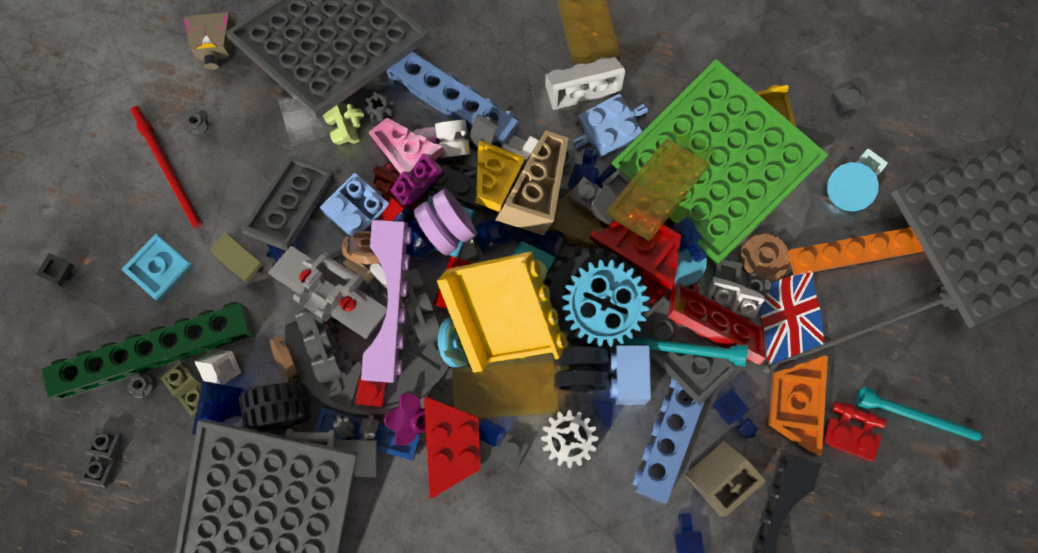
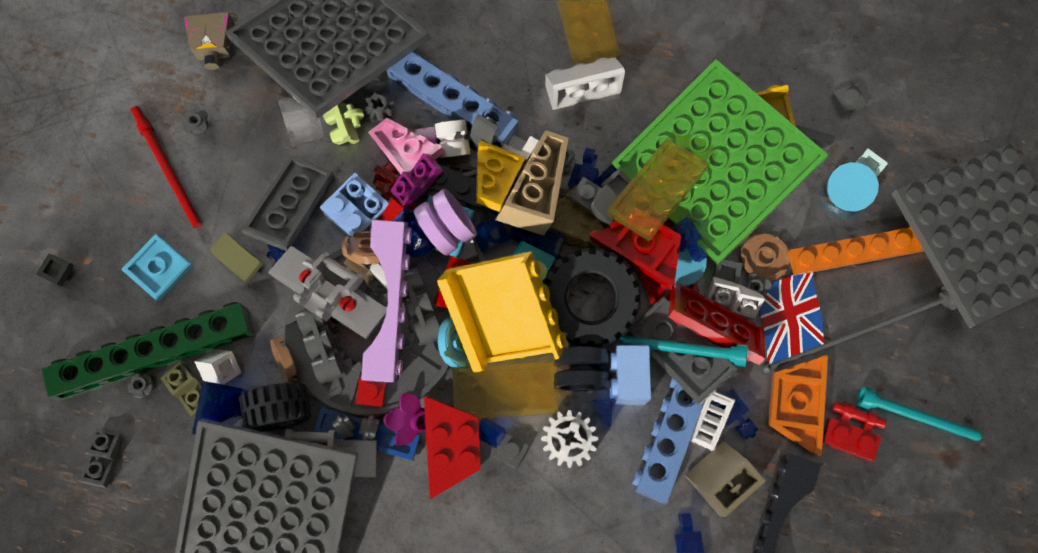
(595, 325): medium azure gear -> none
(609, 126): light blue plate -> none
(706, 441): none -> white slope

